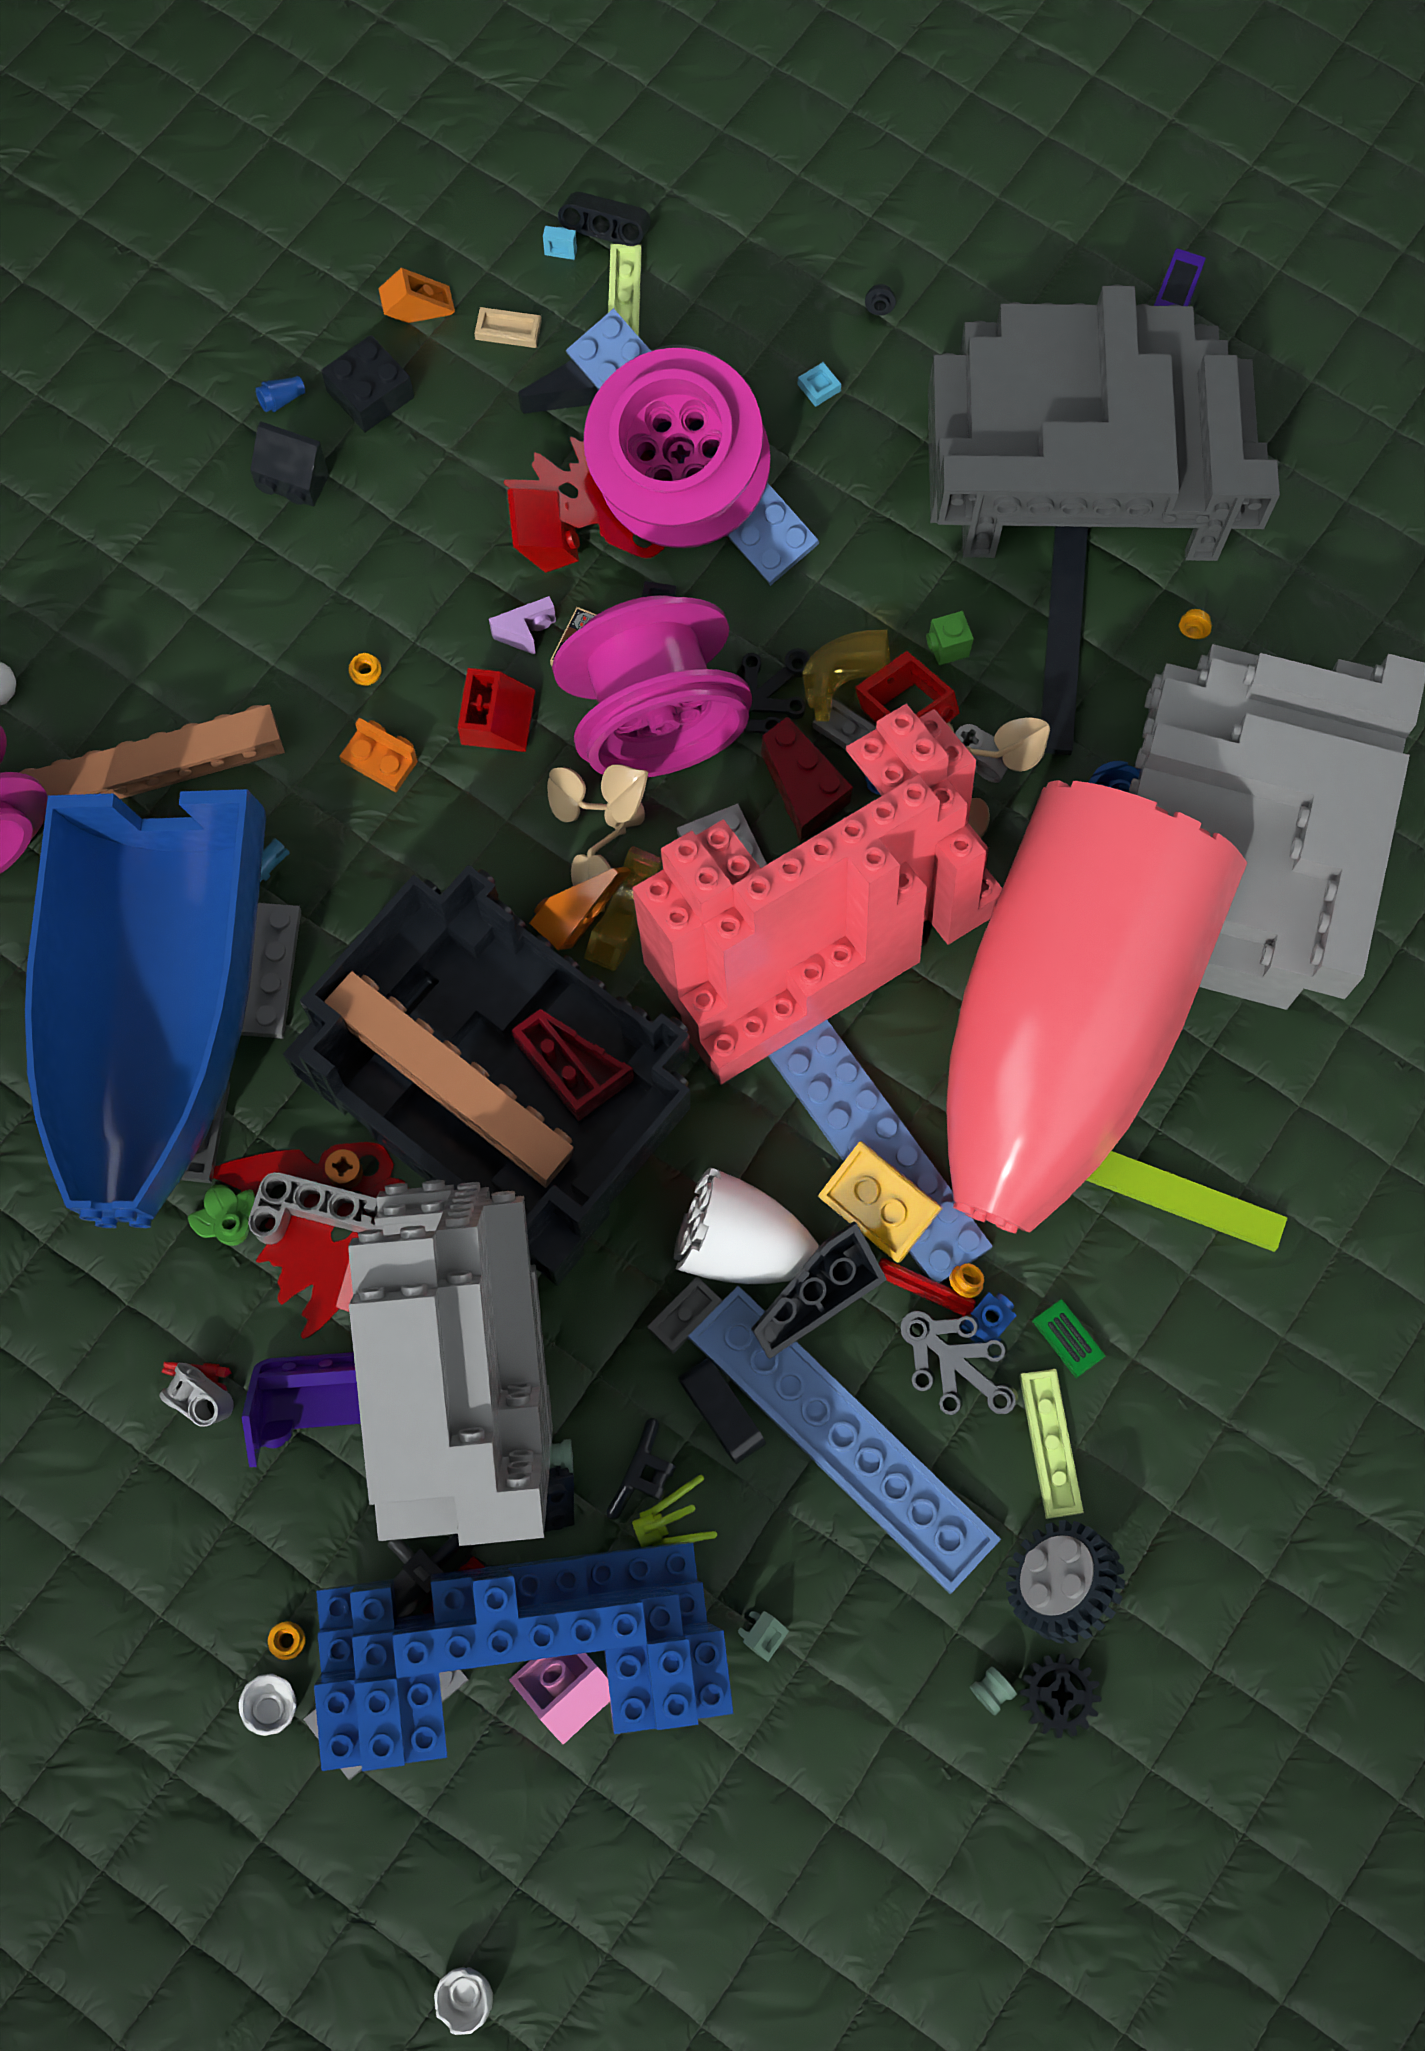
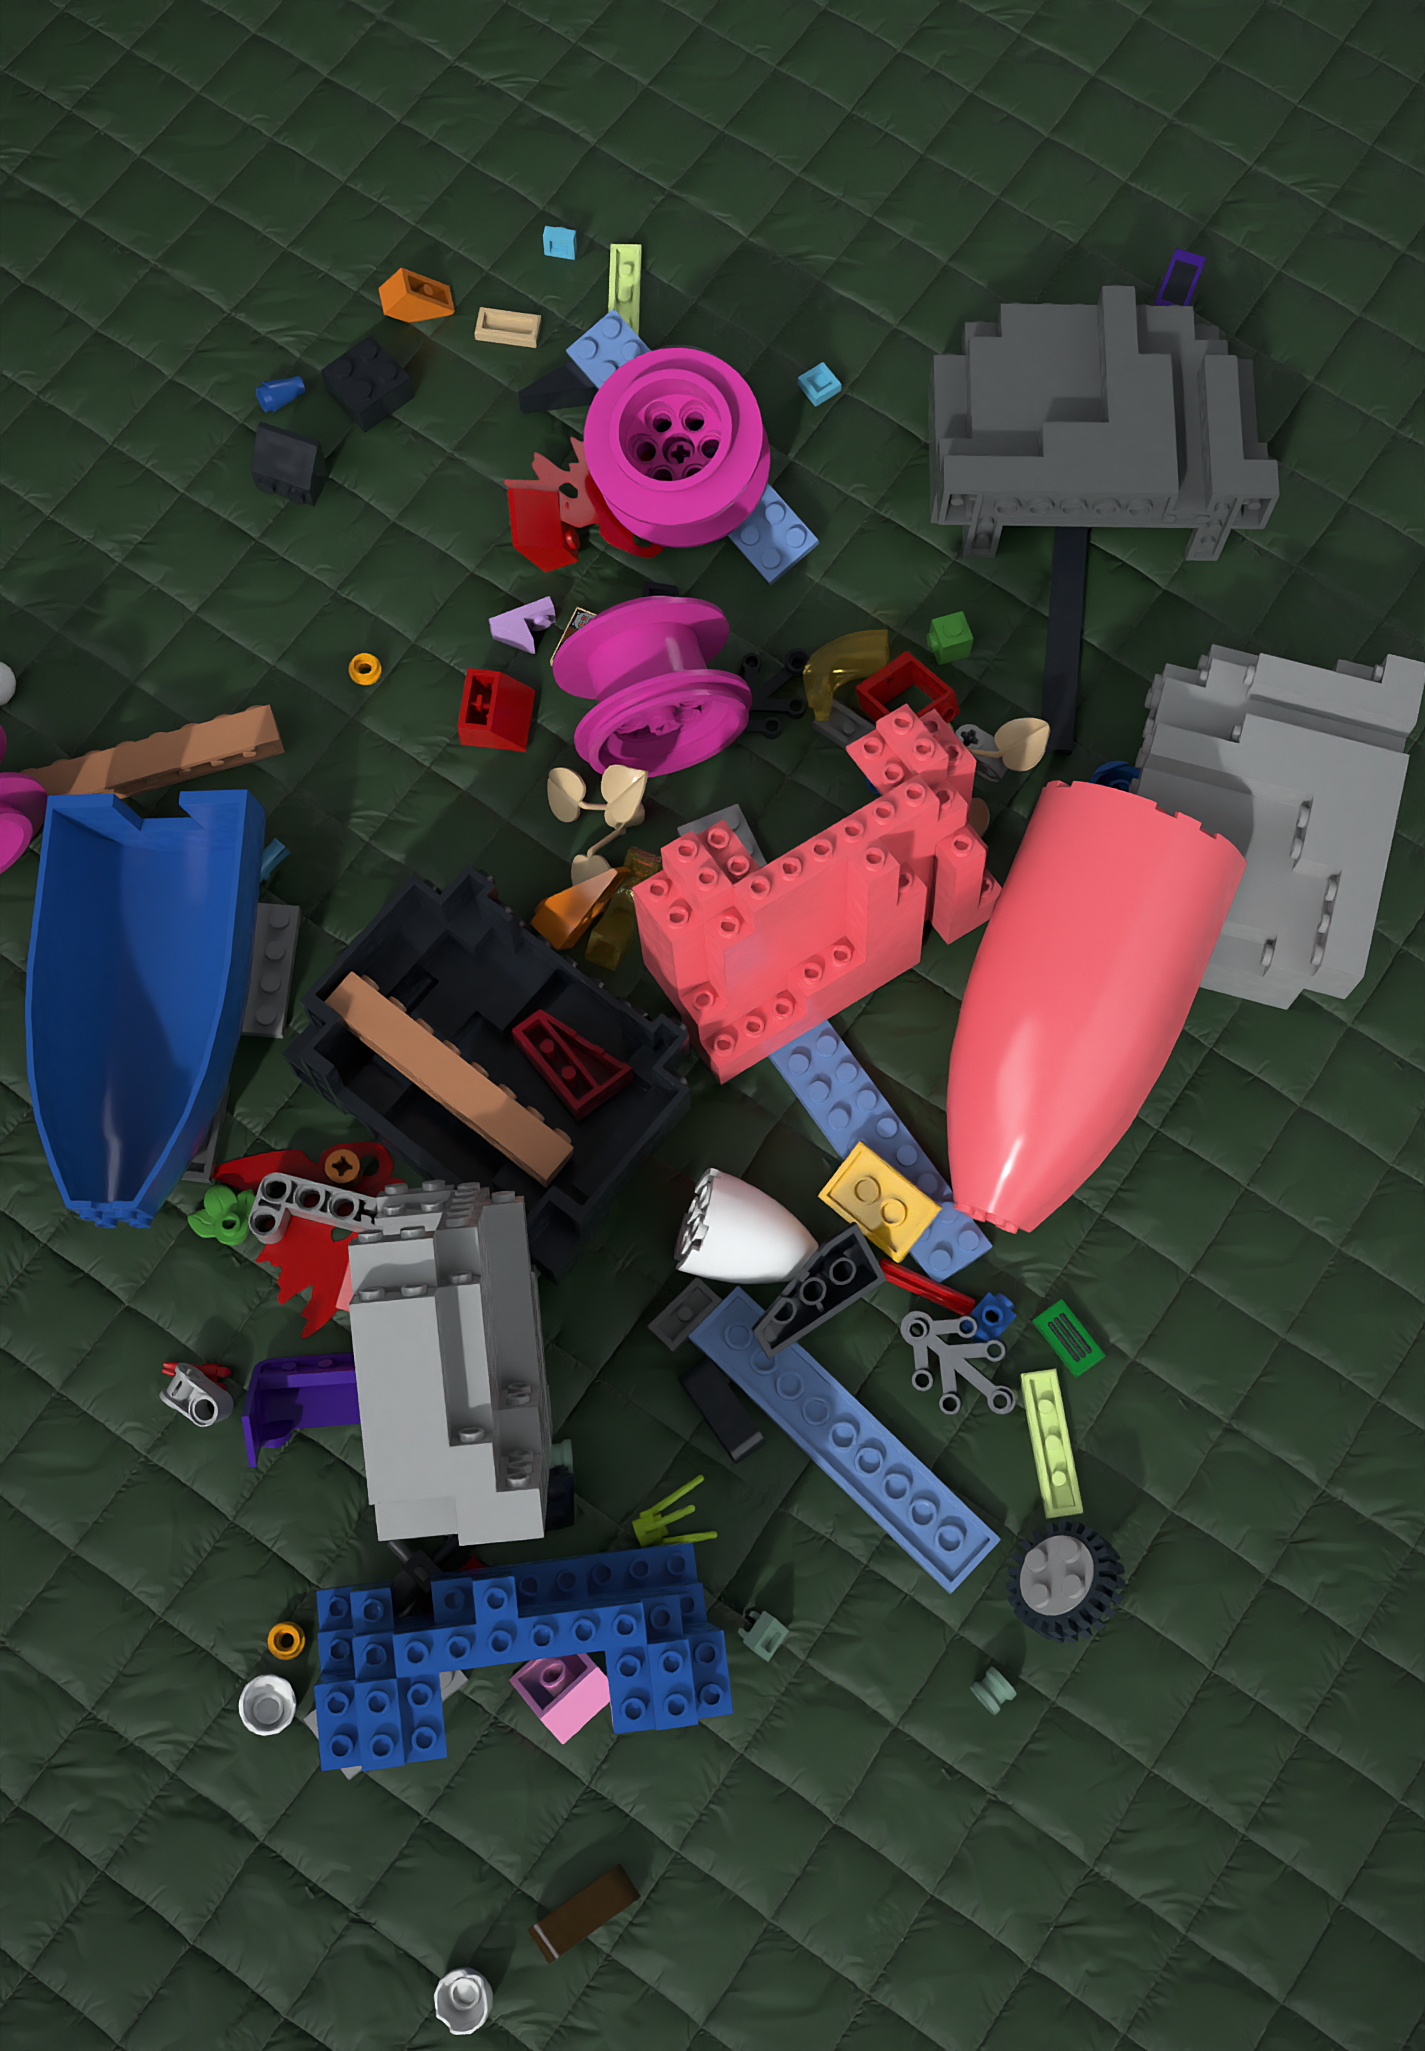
(379, 755): orange bracket -> none
(584, 1913): none -> dark brown beam
(617, 213): black beam -> none
(636, 1469): black piece -> none
(804, 778): dark red wedge -> none
(883, 293): black plate -> none
(967, 1280): light orange plate -> none
(1075, 1697): black gear -> none
(1190, 1200): lime tile -> none
(1195, 624): light orange plate -> none

